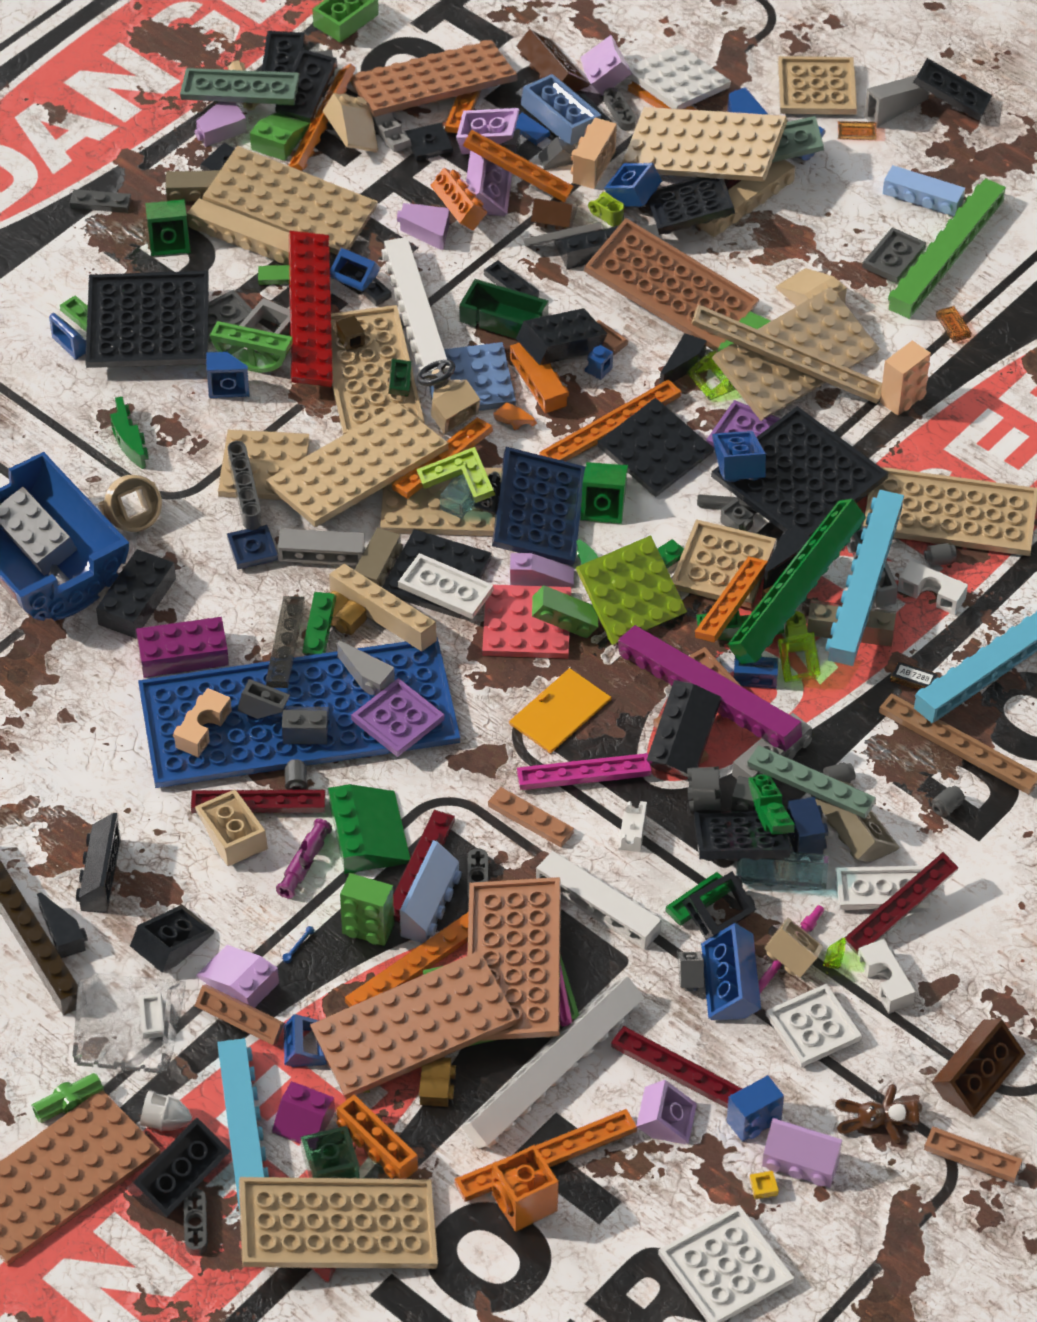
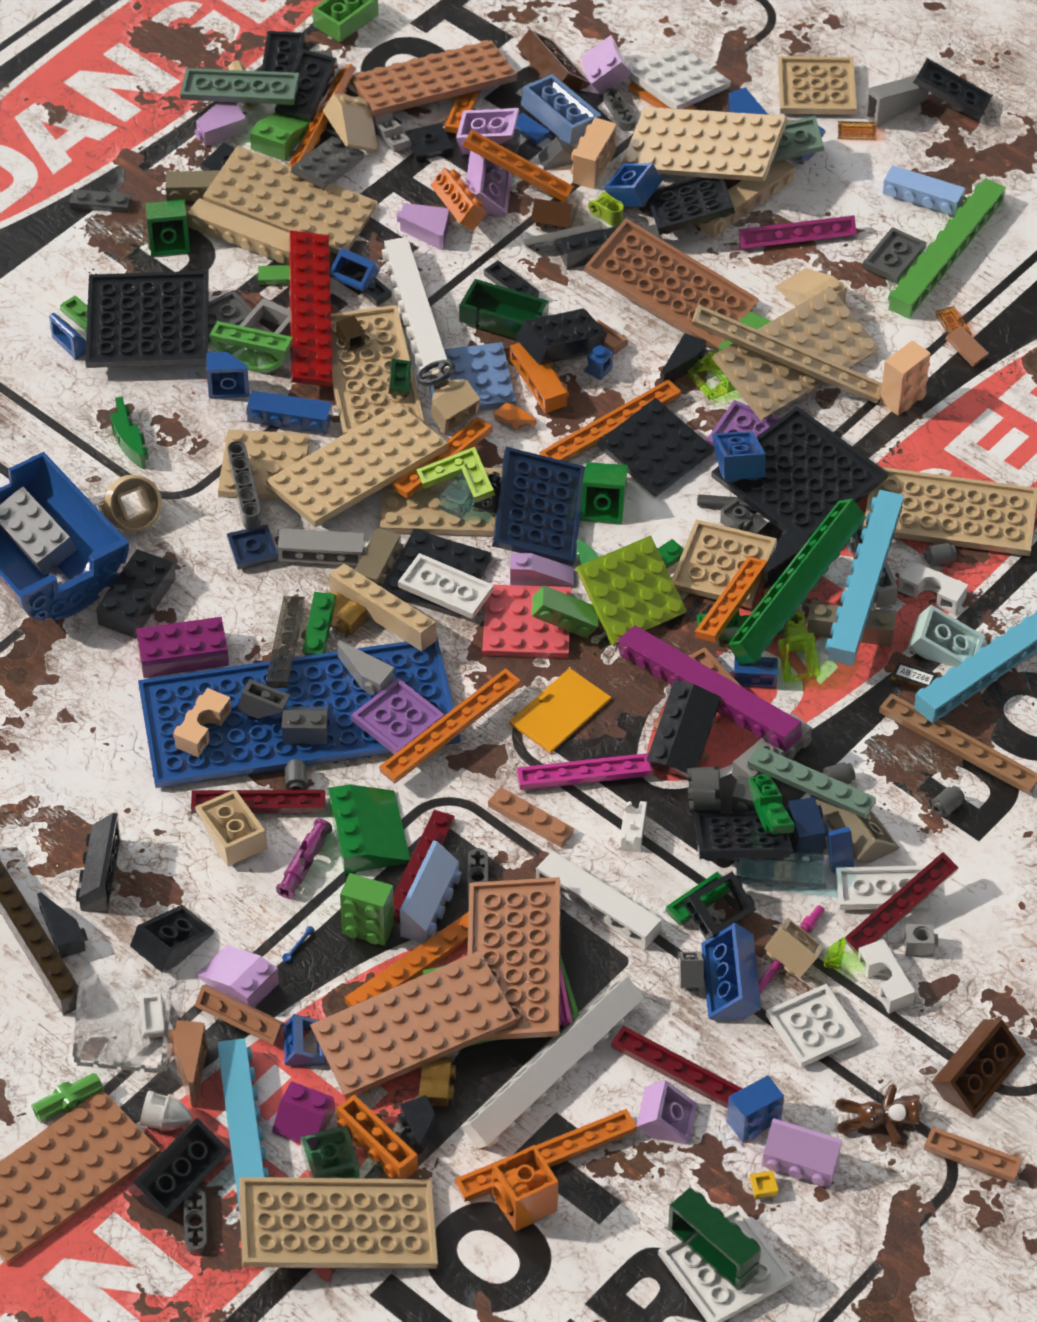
(190, 1052): none -> nougat slope
(289, 412): none -> blue brick
(327, 162): none -> dark grey plate
(418, 1121): none -> black slope
(449, 726): none -> orange plate
(718, 1241): none -> dark green piece
(797, 231): none -> dark pink plate
(840, 848): none -> blue tile
(912, 940): none -> light grey brick
(943, 638): none -> light aqua slope
(967, 346): none -> nougat tile

